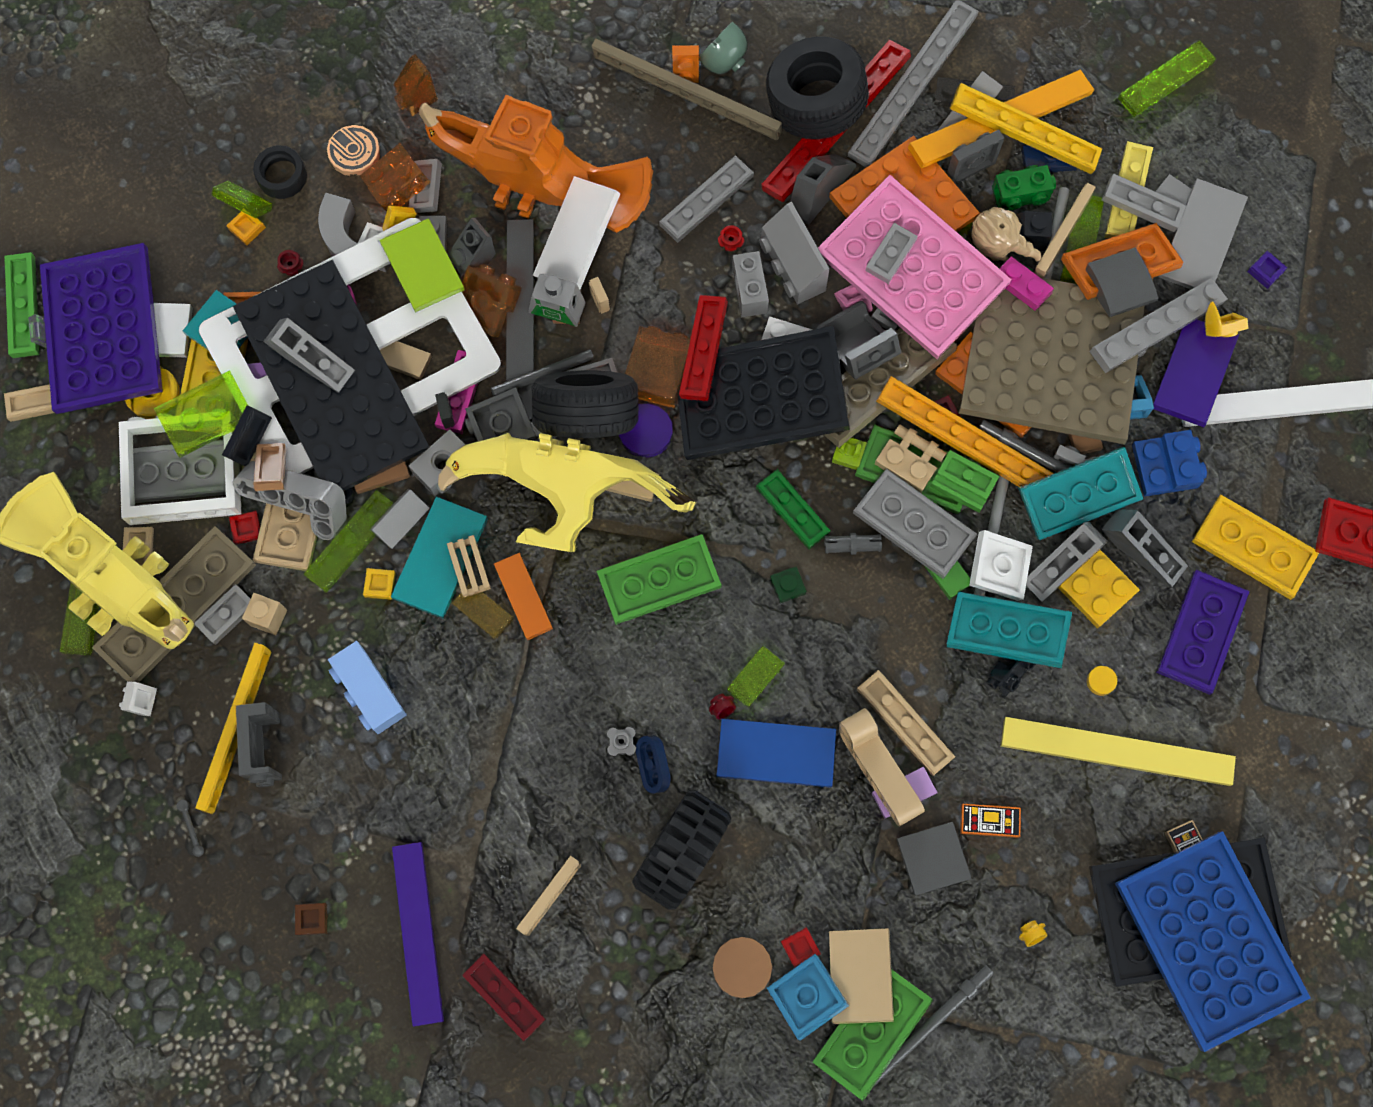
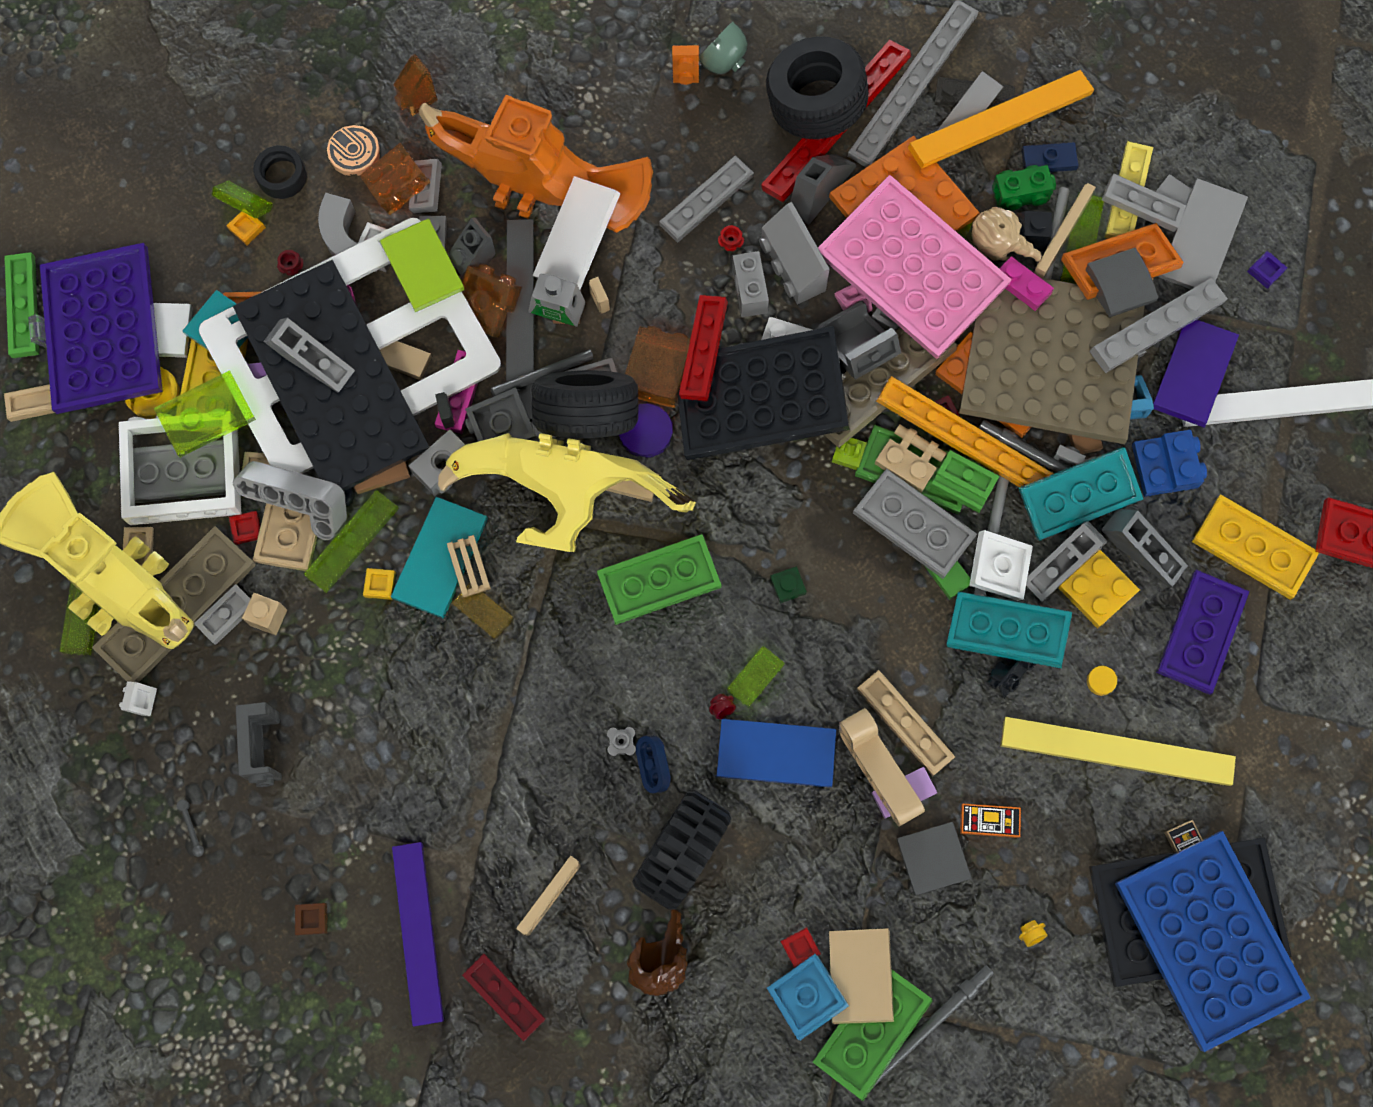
(228, 744): yellow tile -> none
(246, 435): black tile -> none
(270, 467): medium nougat tile -> none
(365, 688): light blue brick -> none
(397, 215): yellow plate -> none
(399, 518): light grey tile -> none
(523, 596): orange tile -> none
(661, 964): none -> reddish brown hair
(687, 89): dark tan tile -> none
(742, 967): medium nougat tile -> none
(793, 509): green tile -> none
(852, 543): dark grey pin -> none
(891, 253): light grey plate -> none
(975, 157): dark grey plate -> none
(1026, 128): yellow tile -> none
(1166, 78): clear neon green tile -> none
(1223, 325): yellow plate -> none

